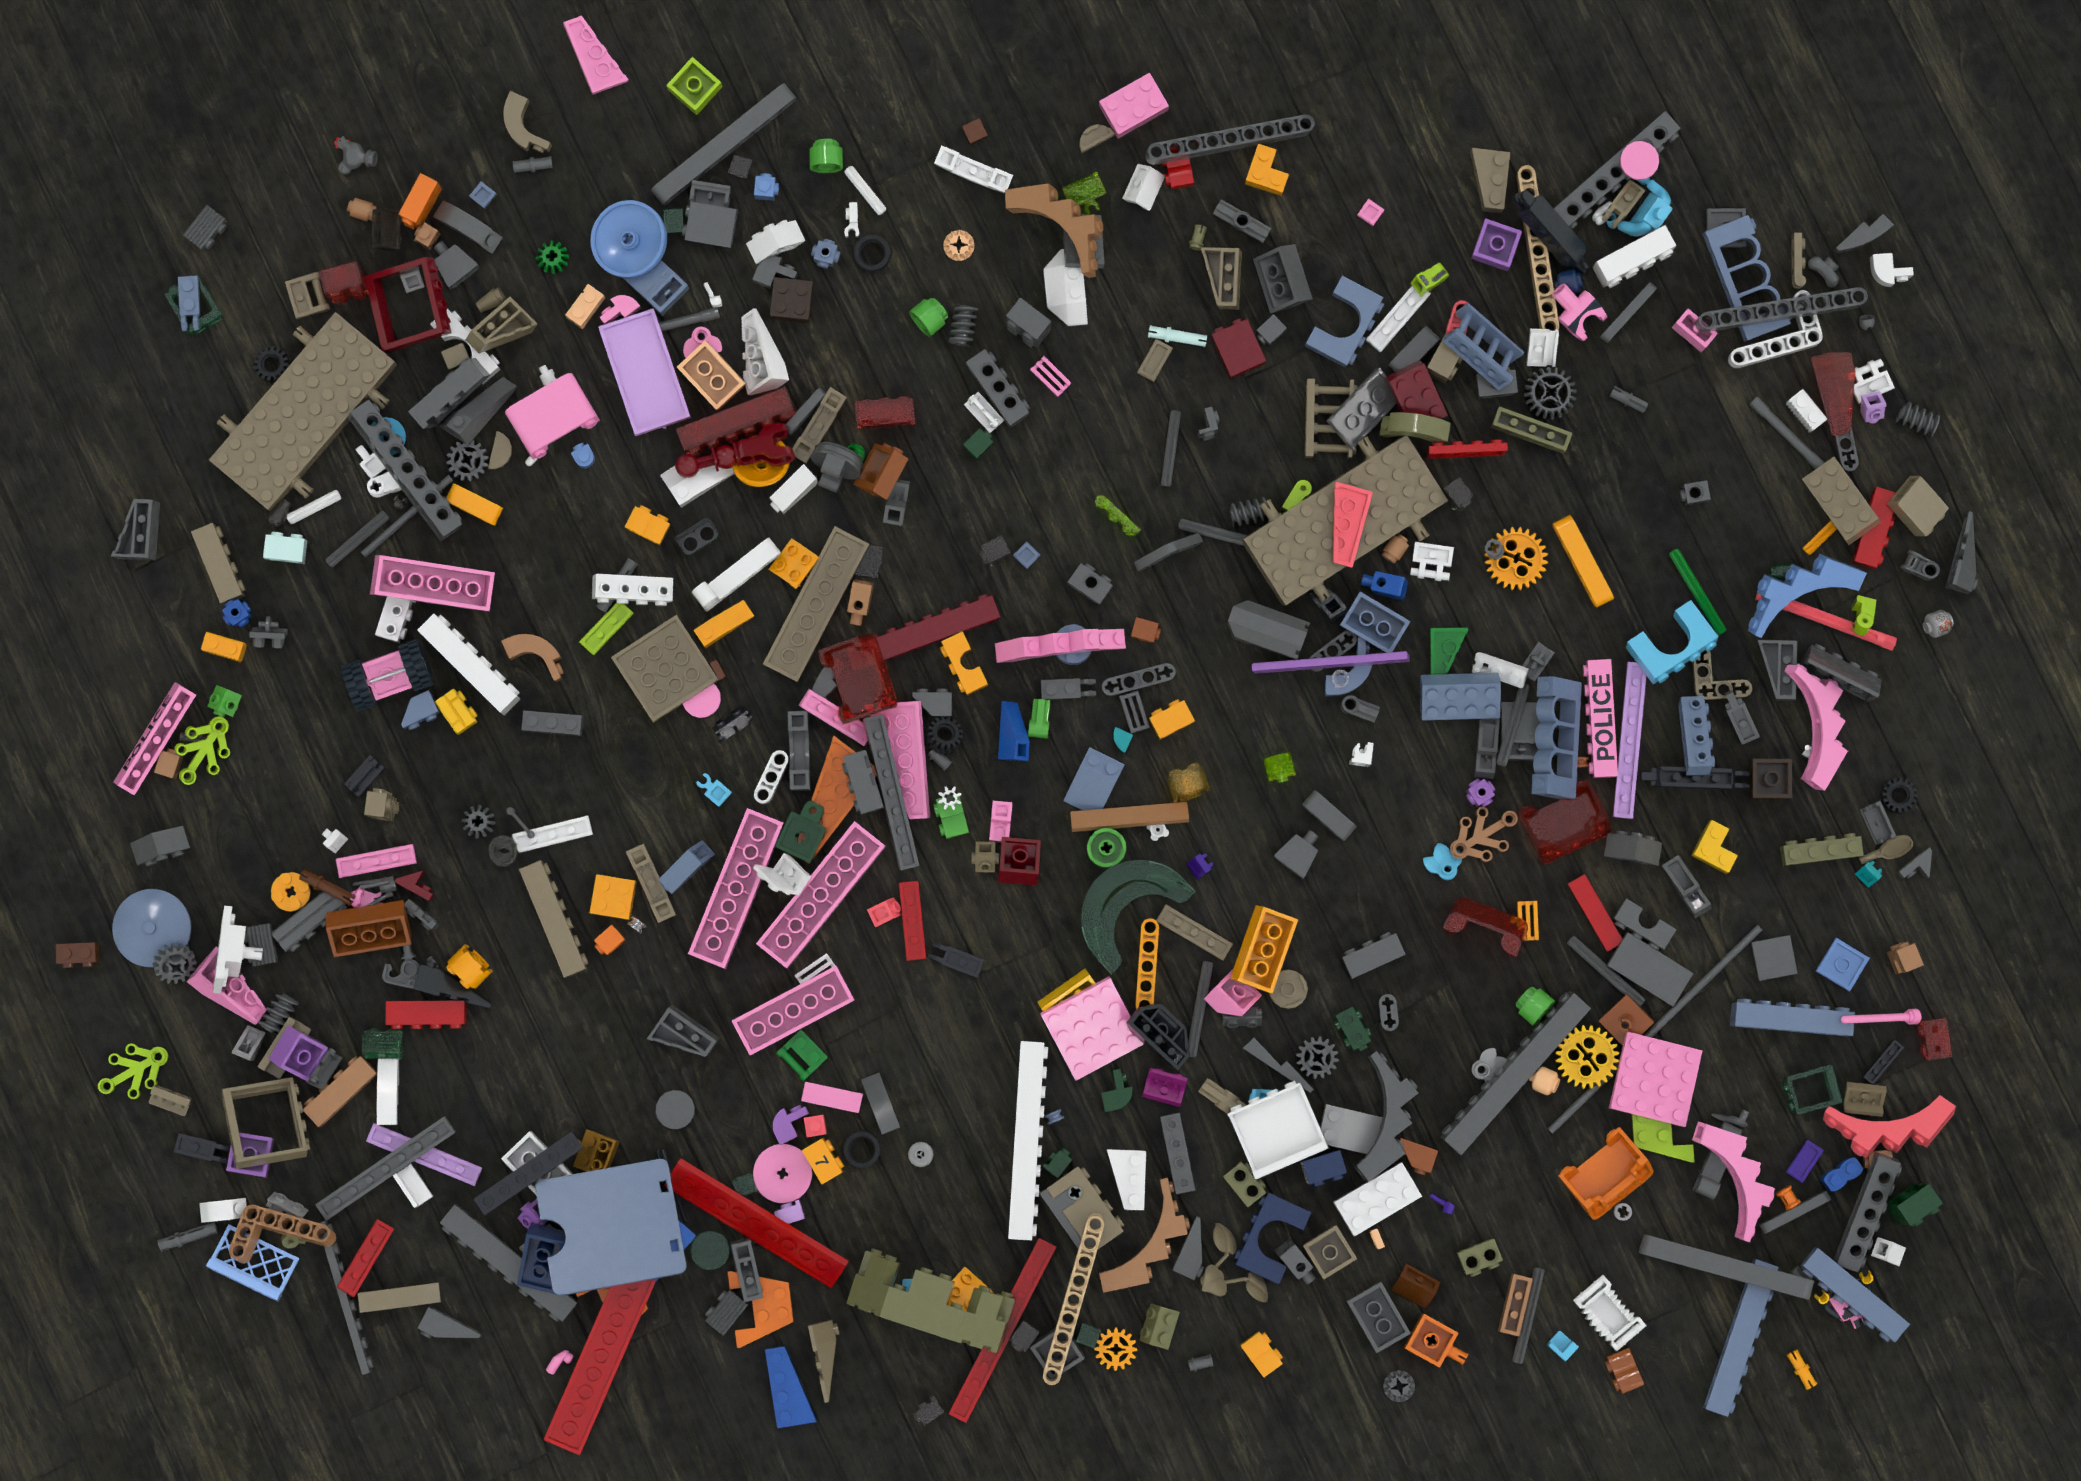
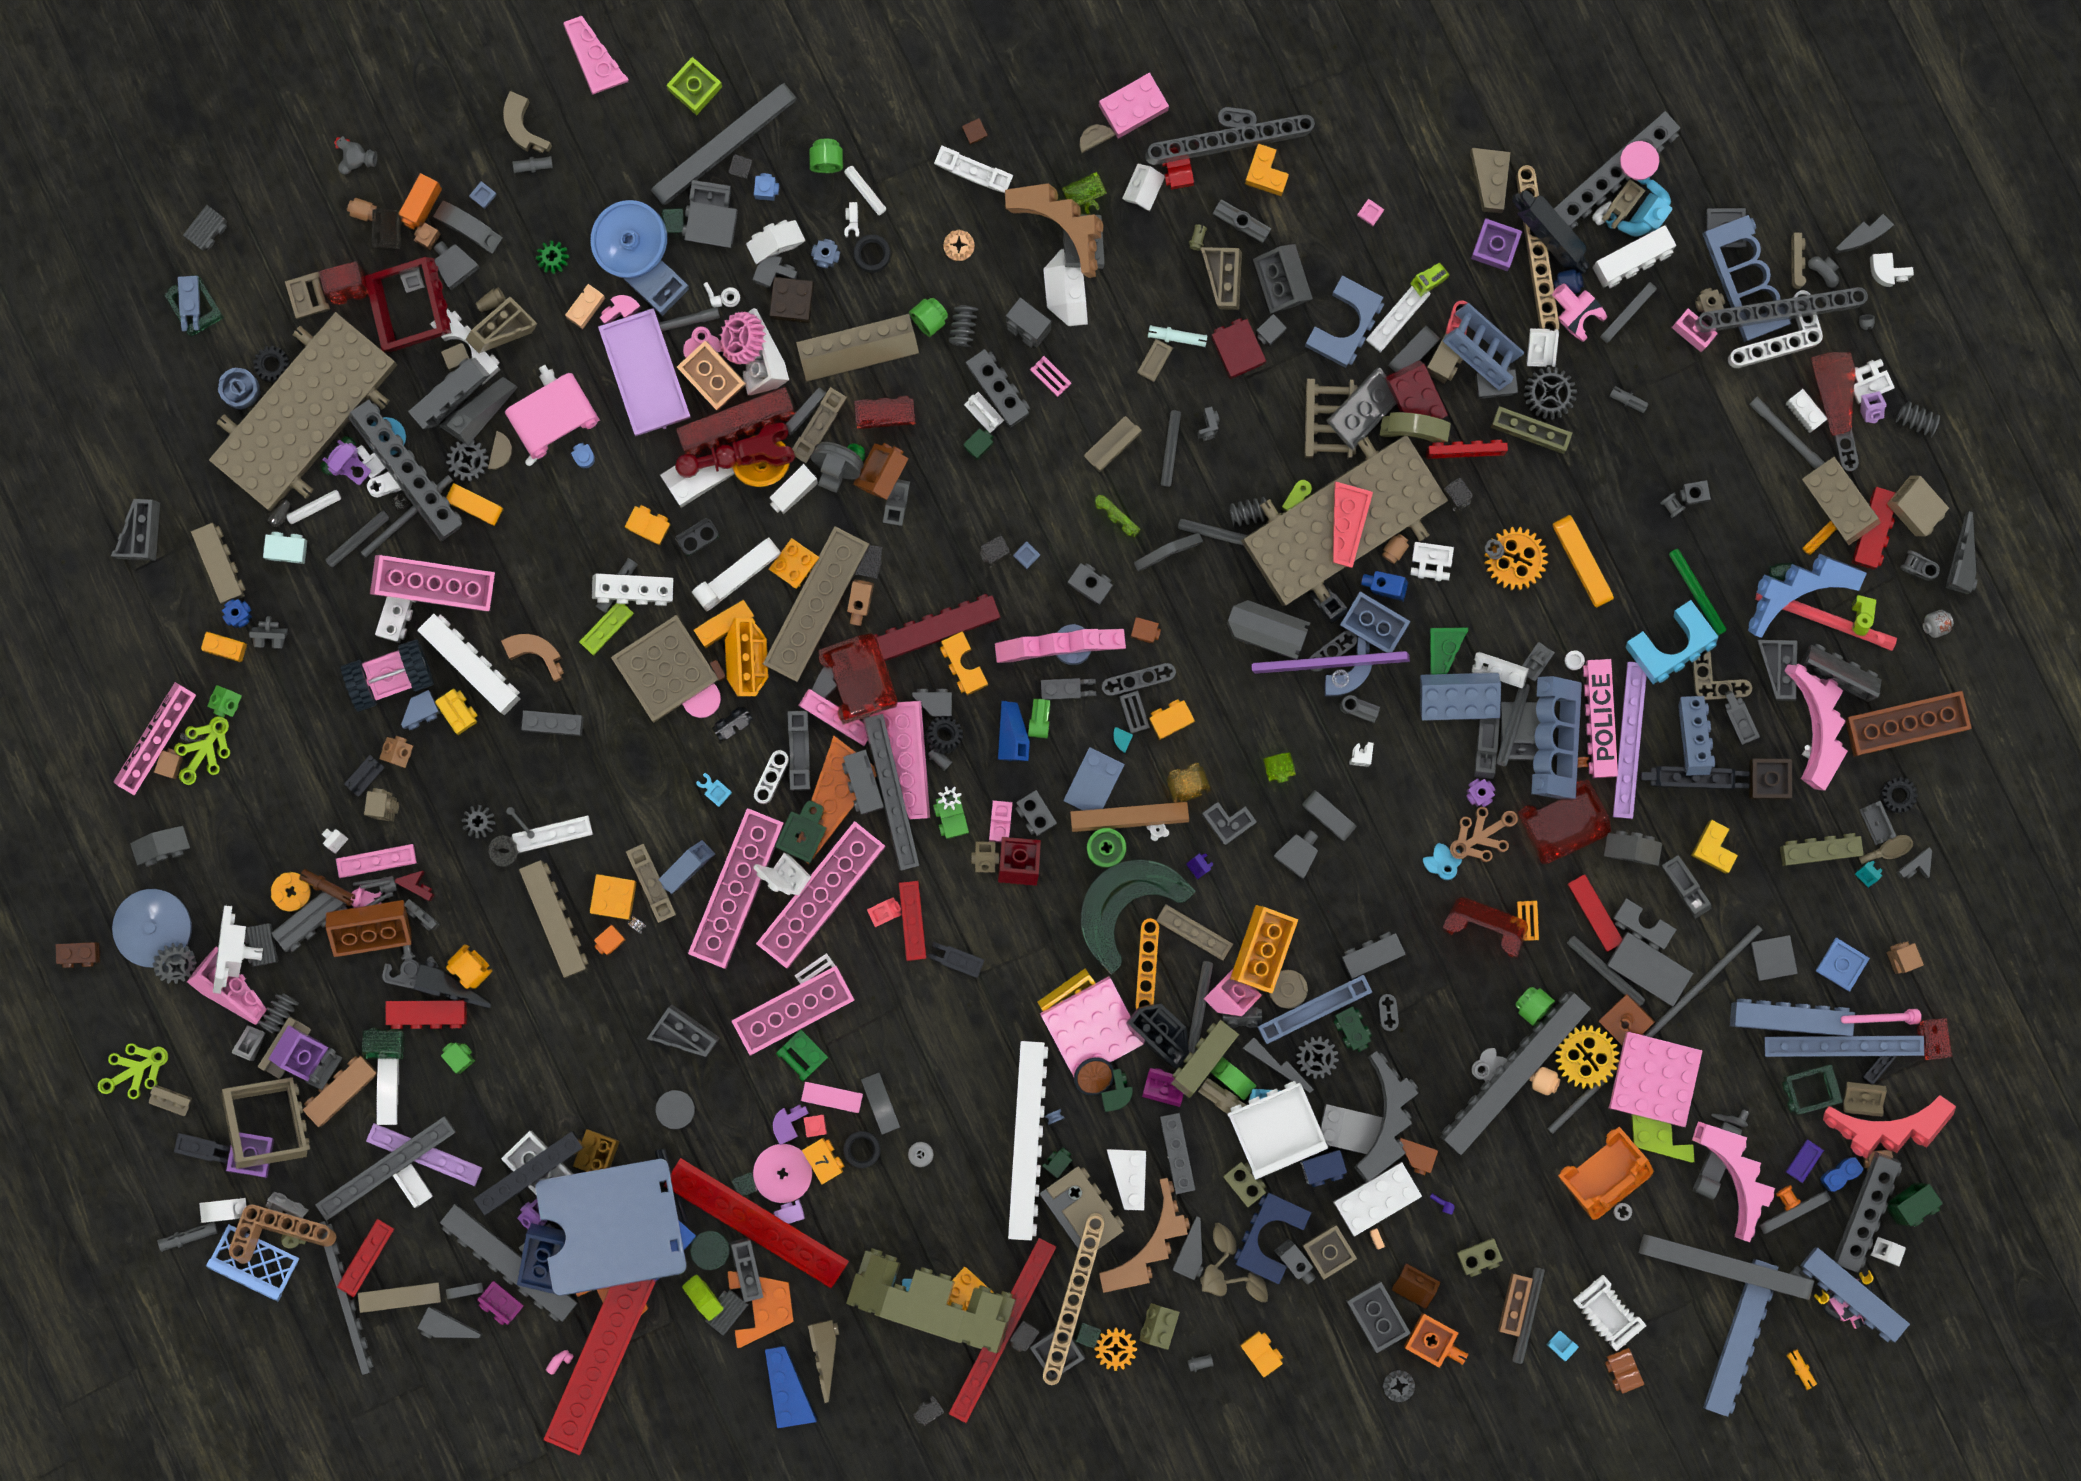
(239, 388): none -> sand blue brick
(342, 459): none -> medium lavender piece
(396, 751): none -> medium nougat brick
(457, 1056): none -> bright green brick
(464, 1290): none -> dark grey beam
(500, 1303): none -> magenta bracket
(702, 1297): none -> lime brick
(728, 291): none -> white plate
(742, 338): none -> bright pink gear
(745, 657): none -> light orange wedge
(857, 347): none -> dark tan slope
(1040, 811): none -> dark grey brick
(1094, 1076): none -> dark orange wheel
(1112, 443): none -> dark tan panel
(1204, 1059): none -> olive brick
(1225, 827): none -> dark grey brick
(1233, 1078): none -> bright green brick
(1237, 116): none -> dark grey plate
(1314, 1009): none -> sand blue arch
(1574, 660): none -> white tile
(1672, 505): none -> dark grey bush
(1708, 295): none -> dark tan brick
(1844, 1046): none -> sand blue plate
(1908, 723): none -> dark orange brick

